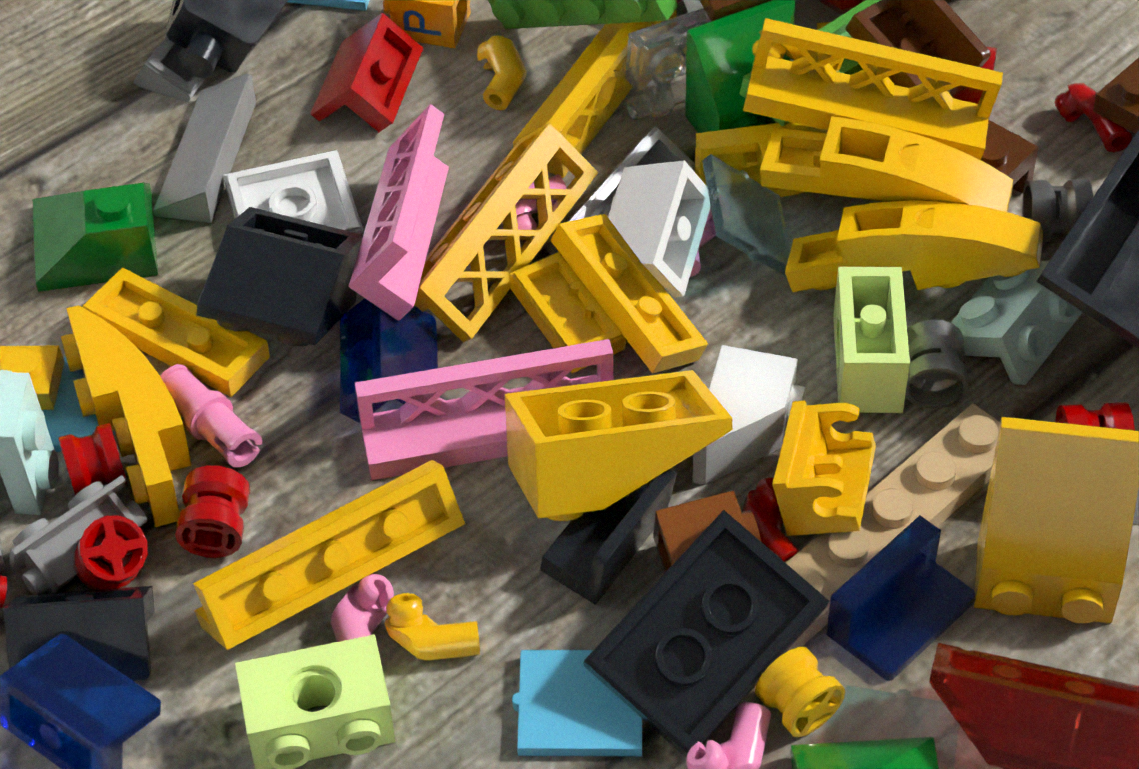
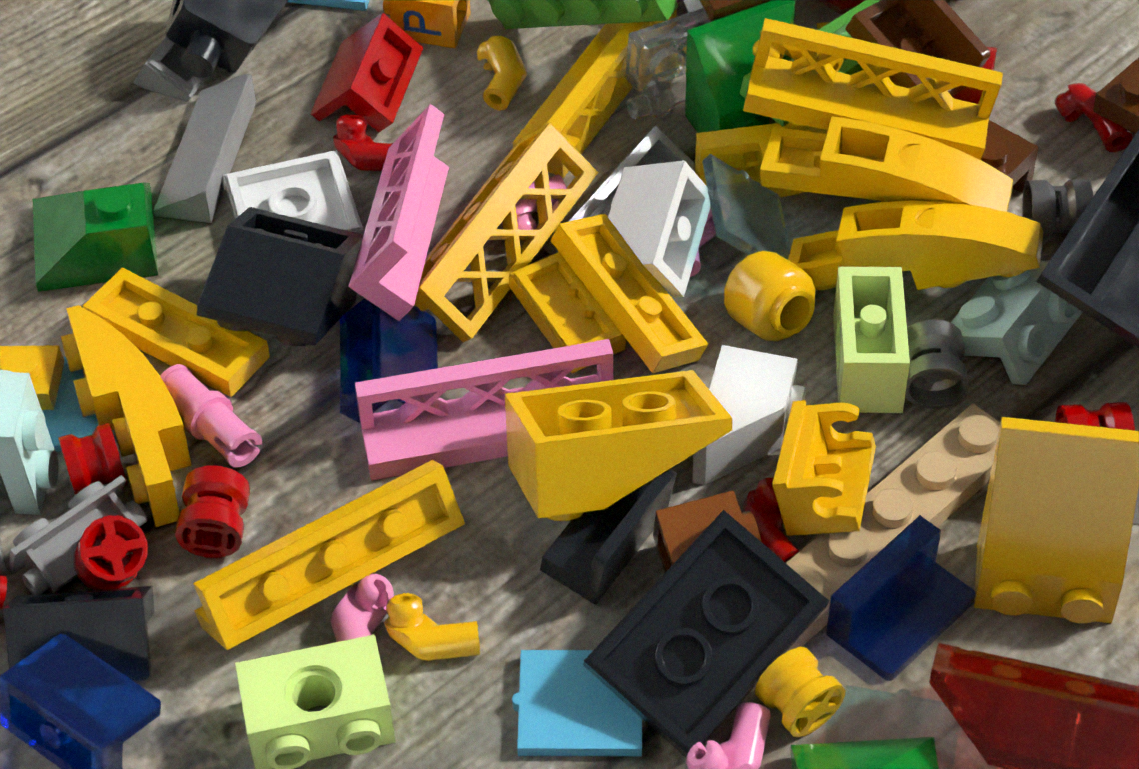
(357, 146): none -> red arm
(769, 296): none -> yellow head

